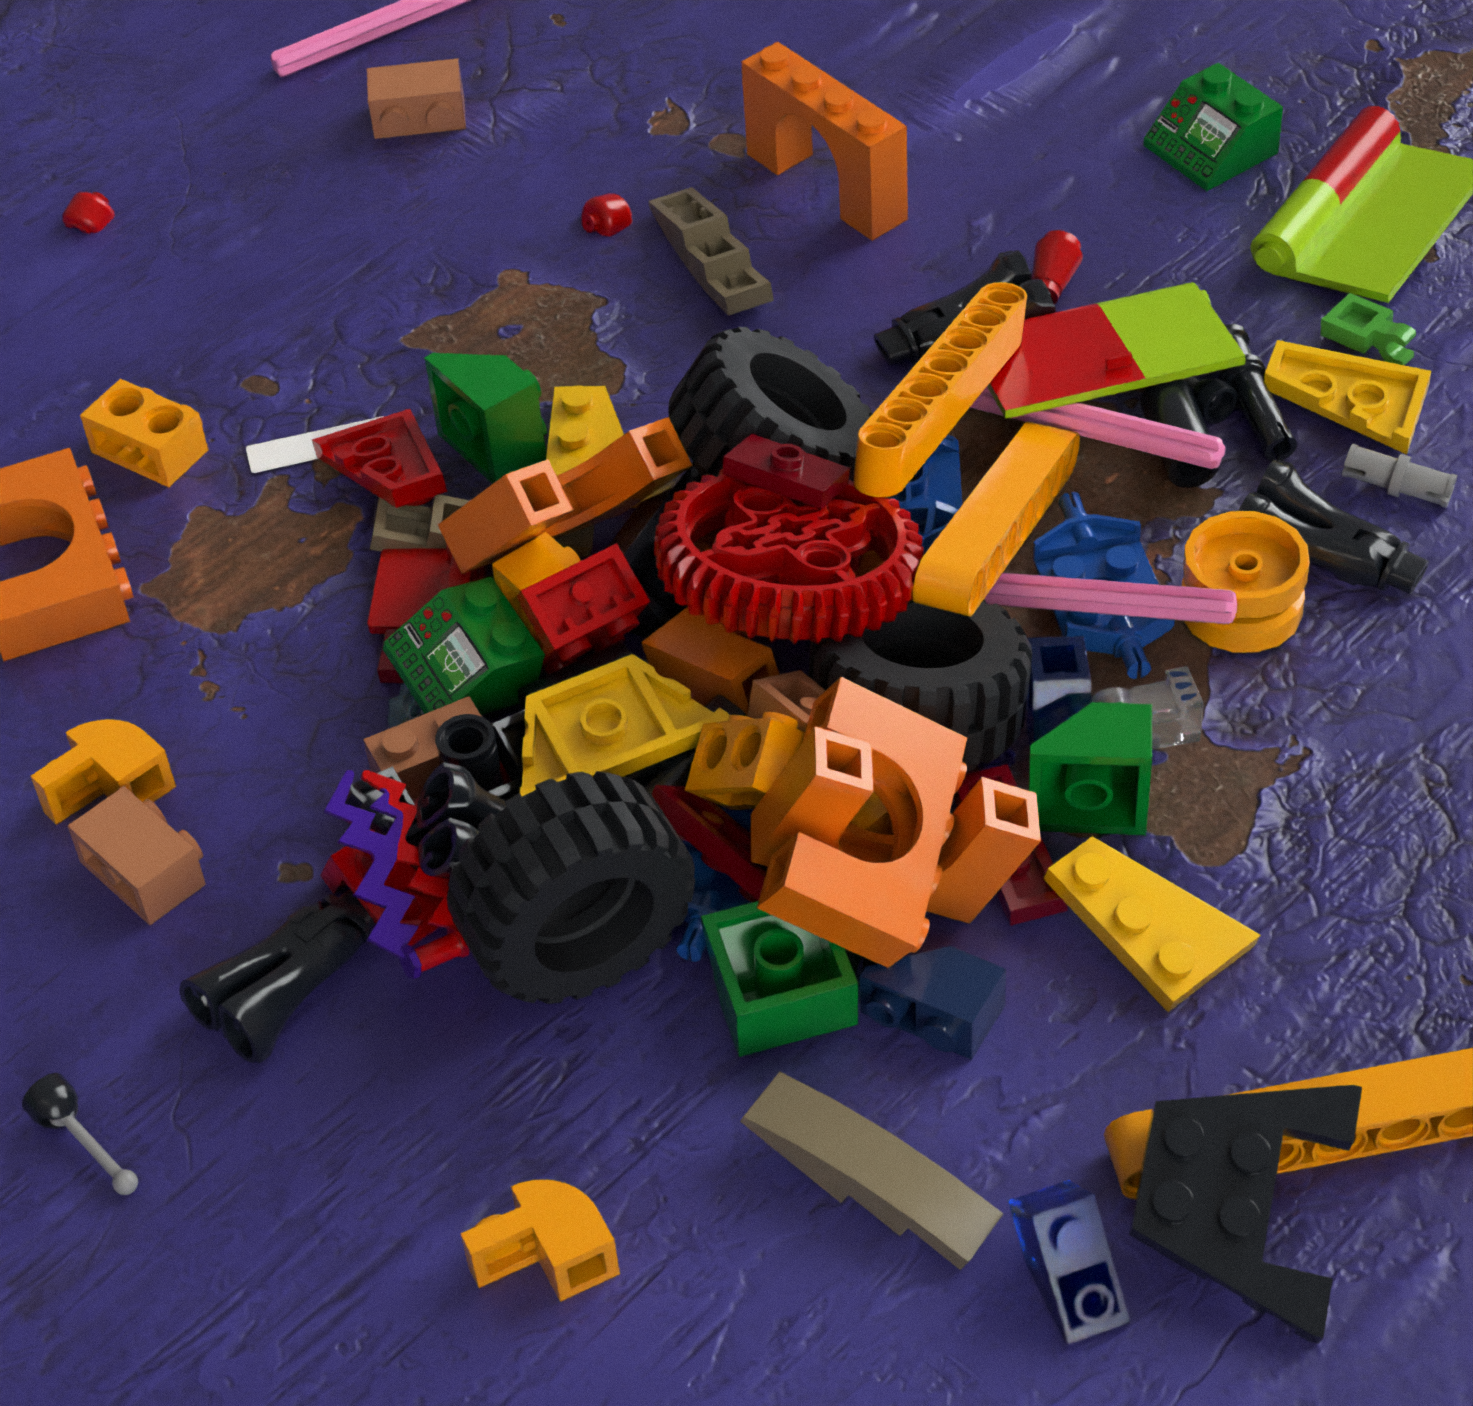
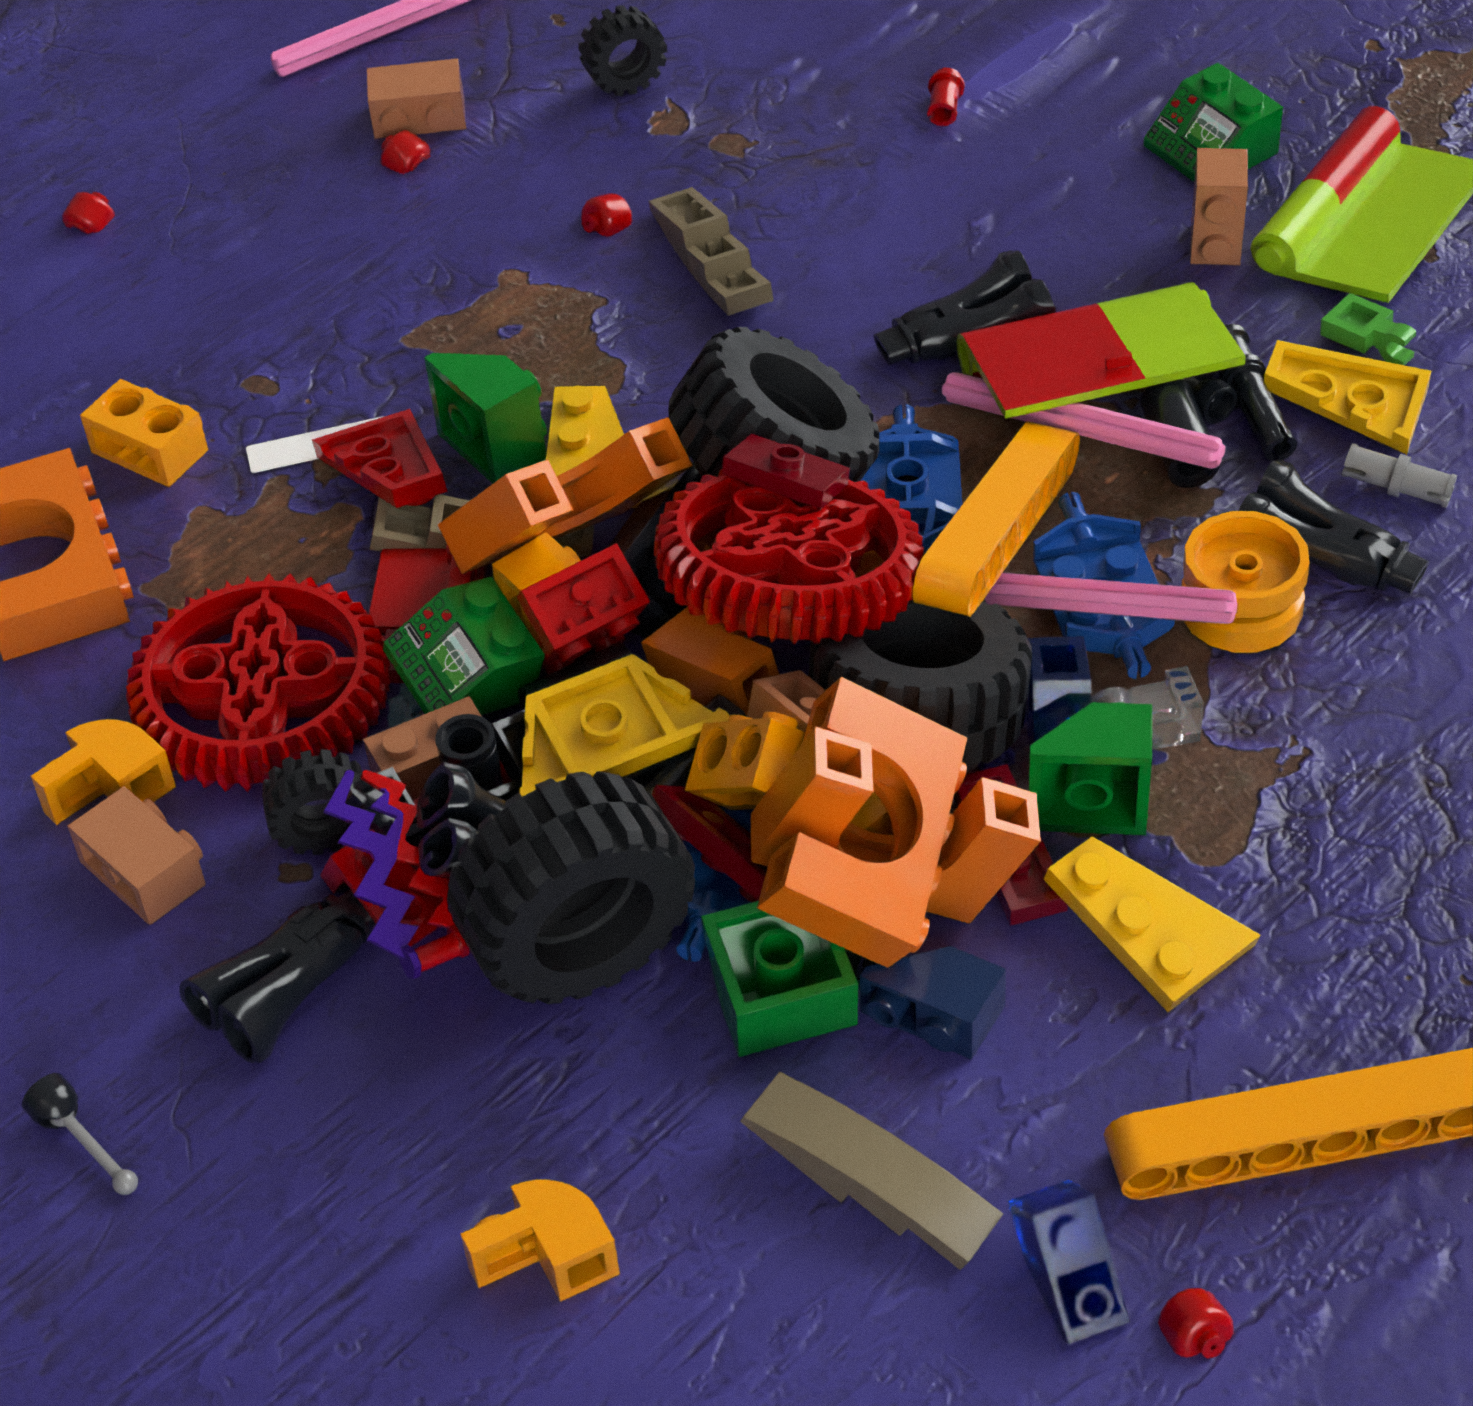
(188, 670): none -> red gear
(294, 786): none -> black tyre
(404, 151): none -> red piece
(607, 35): none -> black tyre
(788, 97): orange arch -> none
(939, 390): light orange beam -> none
(945, 89): none -> red pin
(1056, 261): red cone -> none
(1195, 1323): none -> red piece
(1212, 1189): black wing -> none
(1219, 206): none -> nougat brick

